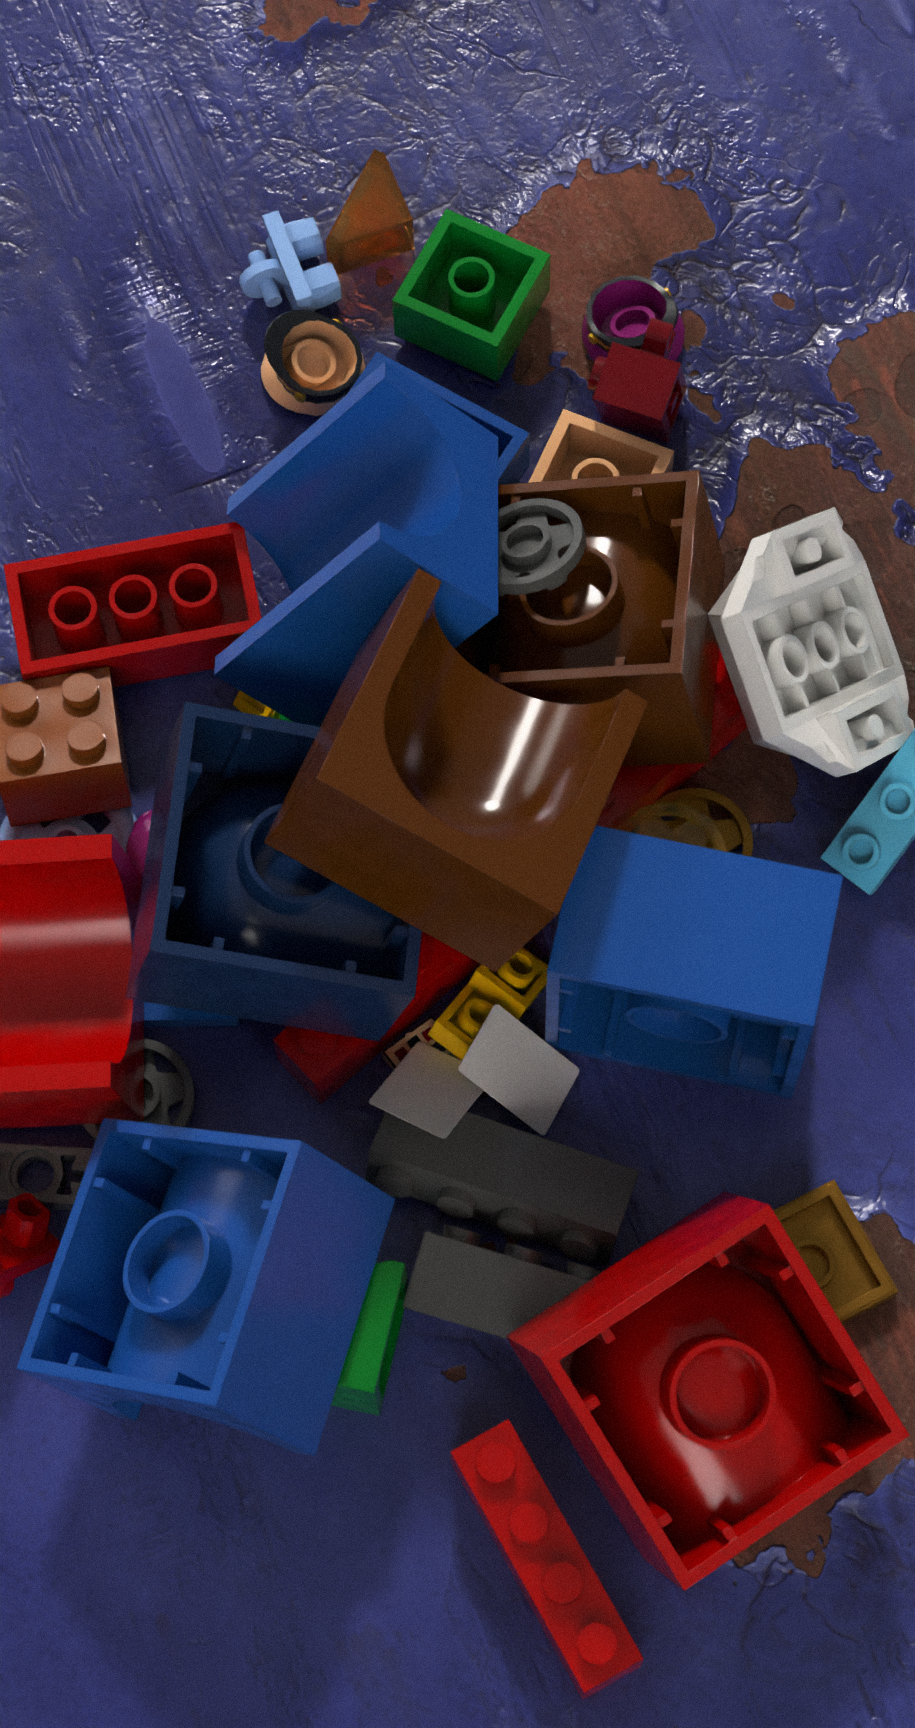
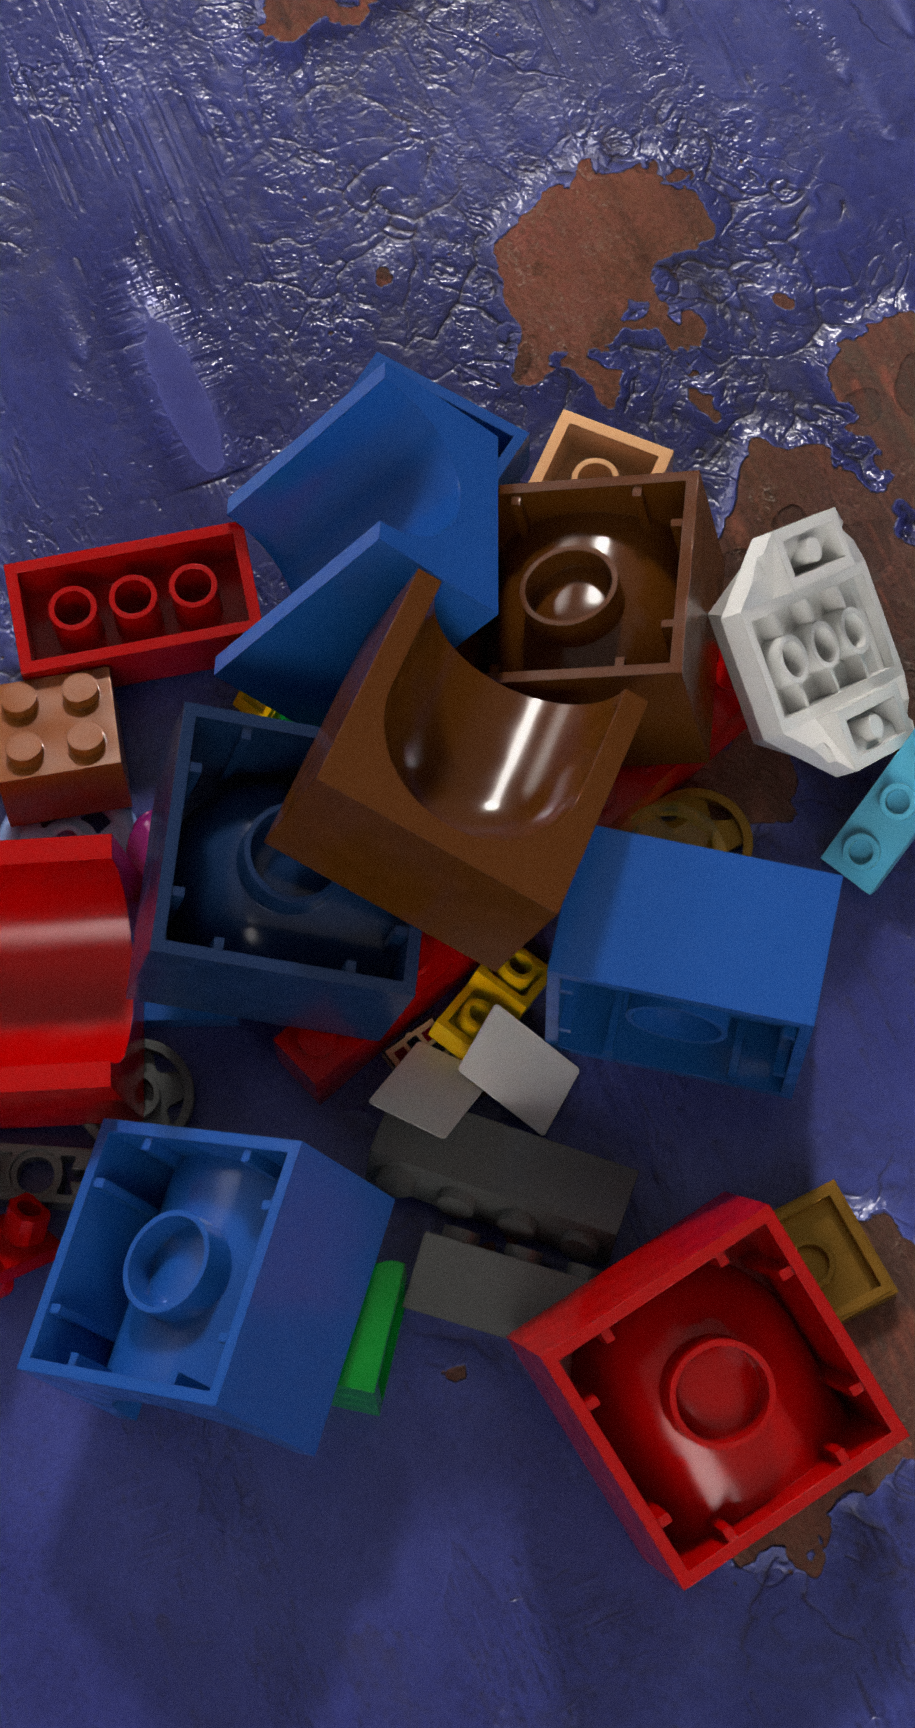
(287, 247): light blue hips -> none
(309, 361): light nougat piece -> none
(373, 220): clear orange slope -> none
(471, 294): green brick -> none
(532, 551): dark grey wheel -> none
(546, 1559): red brick -> none
(621, 314): magenta piece -> none
(641, 386): dark red brick -> none

